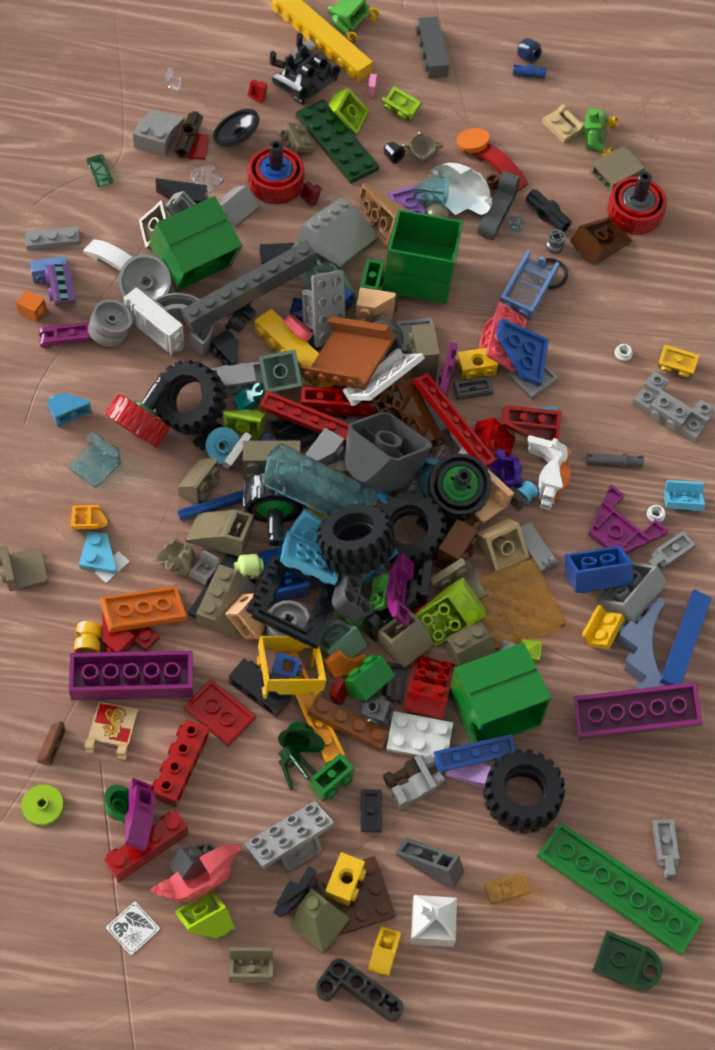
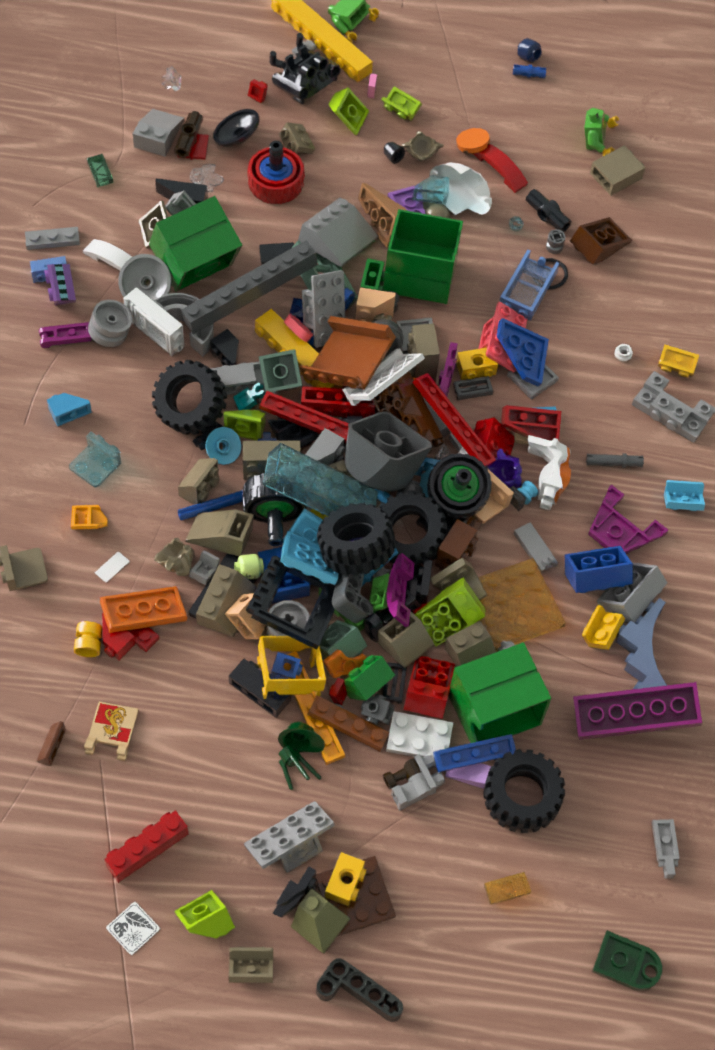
(31, 306): orange brick -> none
(42, 815): lime plate -> none
(97, 553): medium azure wing -> none
(117, 802): green piece -> none
(131, 675): magenta brick -> none
(139, 416): red wheel -> none
(140, 814): magenta slope -> none
(180, 763): red brick -> none
(188, 861): dark grey slope -> none
(218, 867): coral animal -> none
(219, 712): red tile -> none
(235, 451): white tile -> none
(236, 322): black hips -> none
(238, 204): light grey slope -> none
(310, 193): dark red tile -> none
(331, 778): green brick -> none
(337, 141): dark green plate -> none
(371, 810): black plate -> none
(384, 951): yellow slope -> none
(432, 46): dark grey brick -> none
(433, 921): white piece -> none
(434, 862): dark grey slope -> none
(492, 181): reddish brown plate -> none
(500, 205): dark grey beam -> none
(503, 544): tan slope -> none
(534, 649): lime tile -> none
(560, 126): tan plate -> none
(620, 888): green plate -> none
(637, 204): red wheel -> none
(657, 509): white plate -> none
(672, 550): light grey hinge -> none
(685, 638): blue tile -> none

